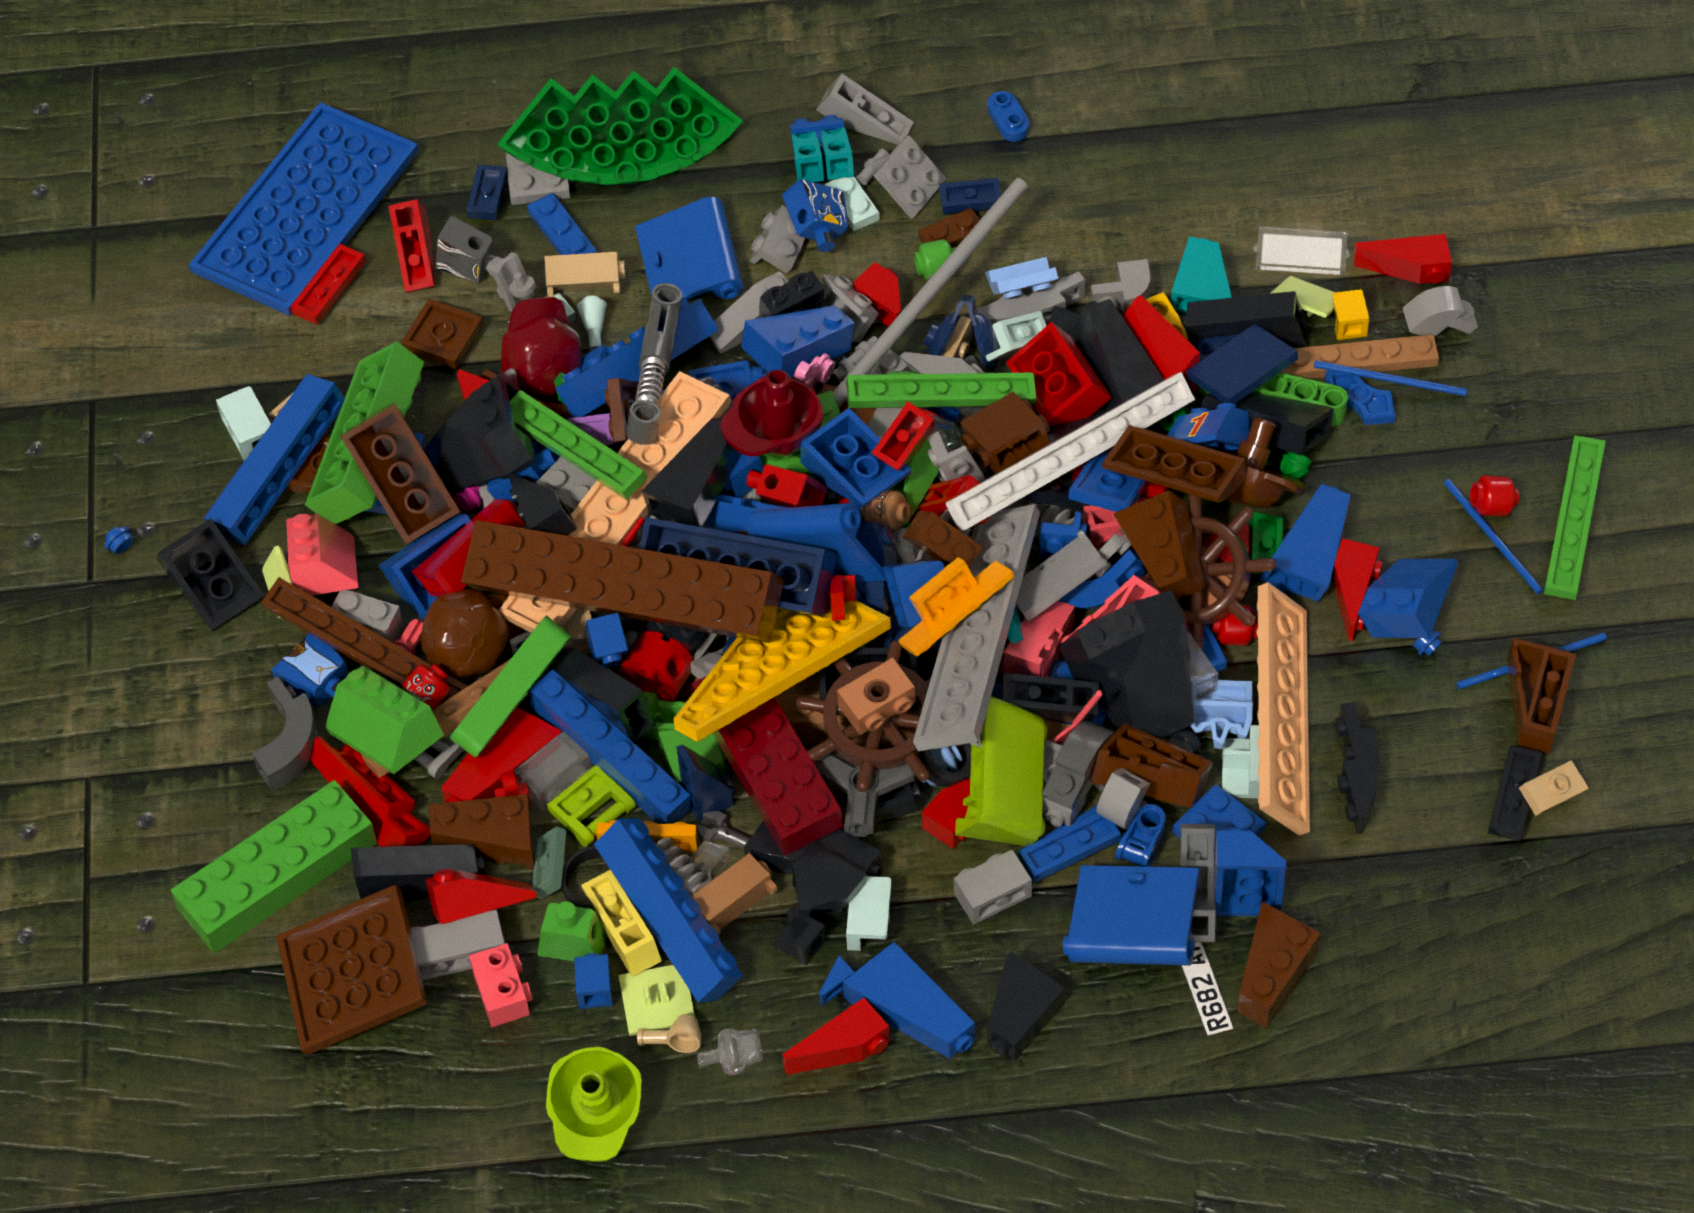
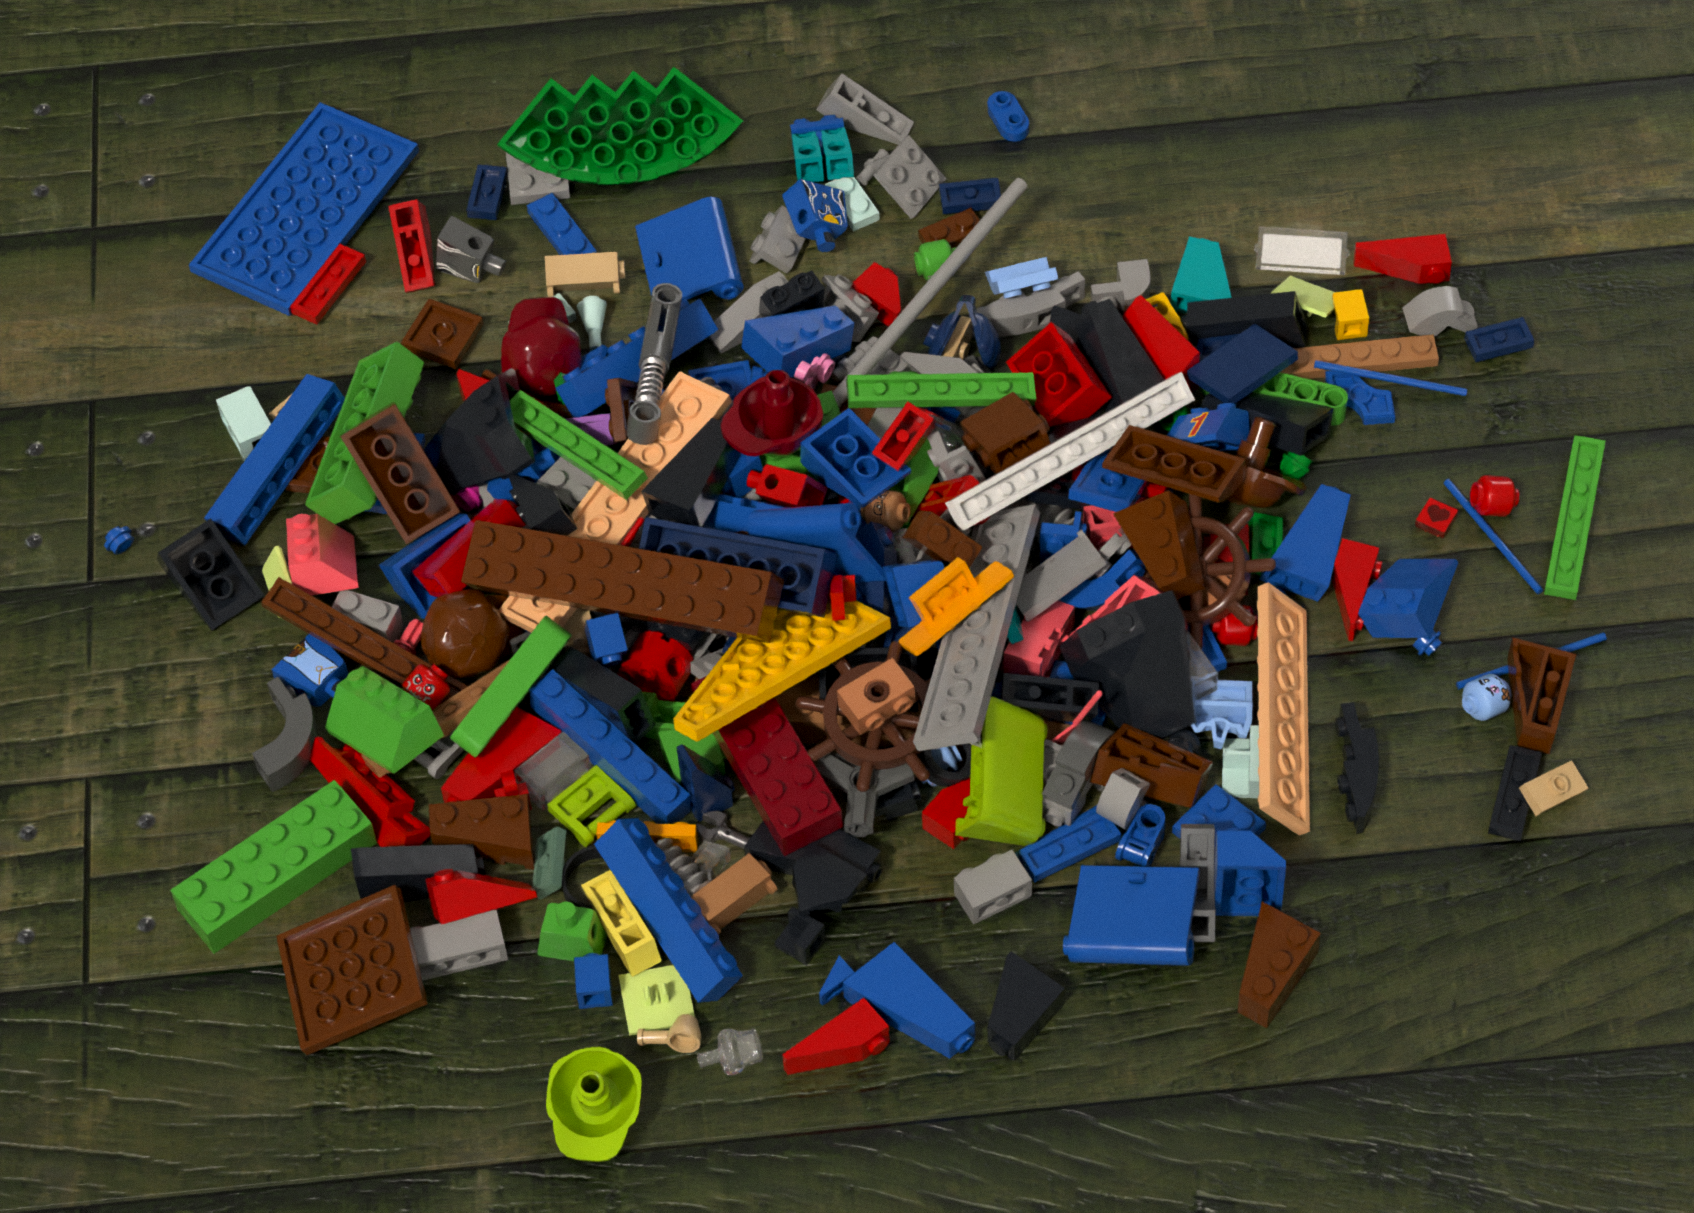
(500, 984): coral brick -> none
(511, 280): light grey hips -> none
(869, 912): light aqua panel -> none
(1016, 333): light aqua panel -> none
(1206, 993): white sticker -> none
(1436, 518): none -> tile
(1486, 697): none -> light blue head
(1499, 339): none -> dark blue plate

